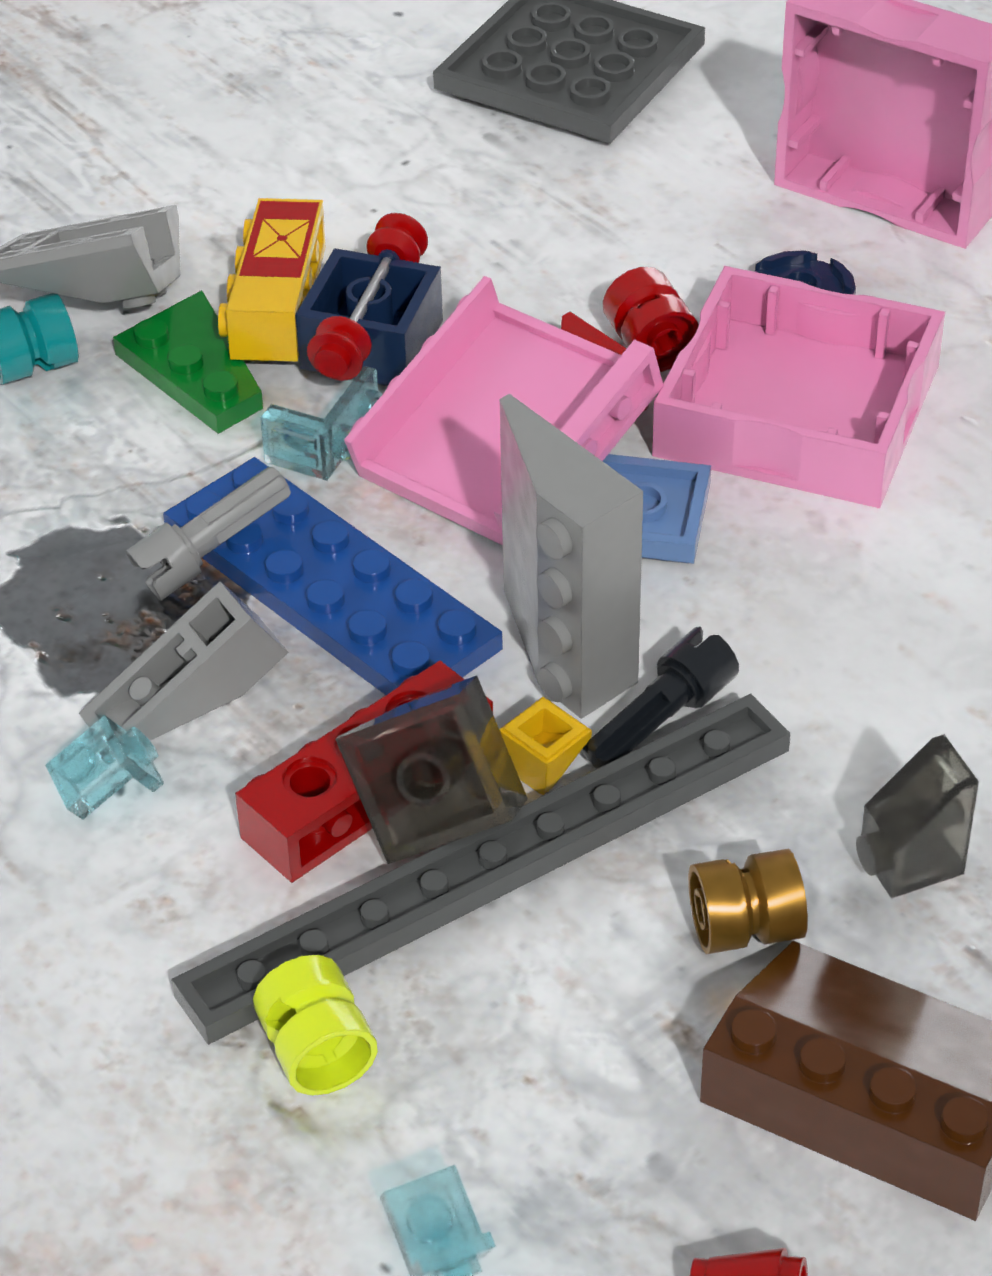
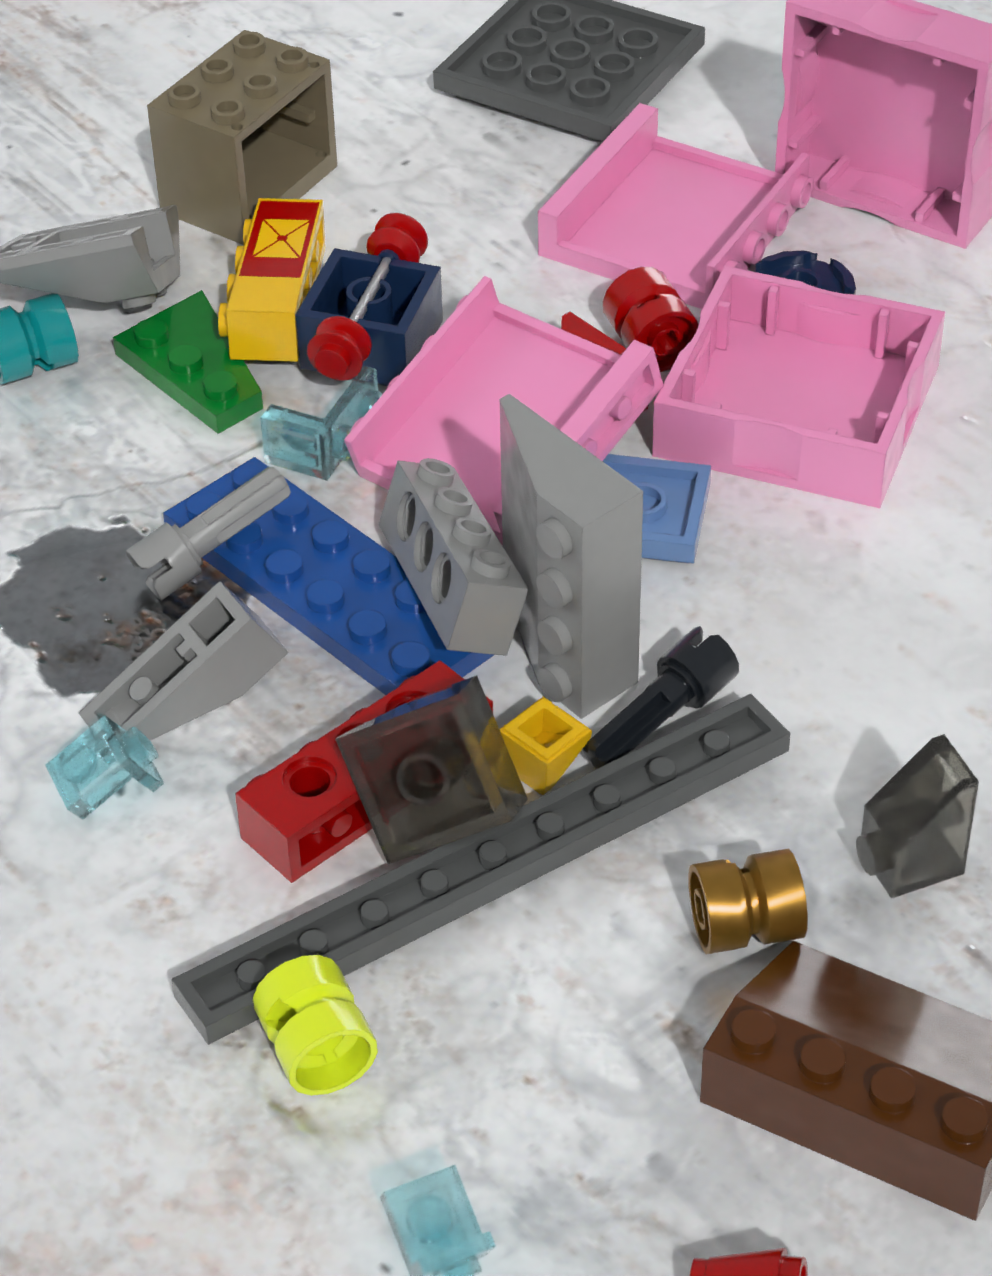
(243, 130): none -> dark tan container
(452, 558): none -> light grey brick
(668, 209): none -> bright pink panel

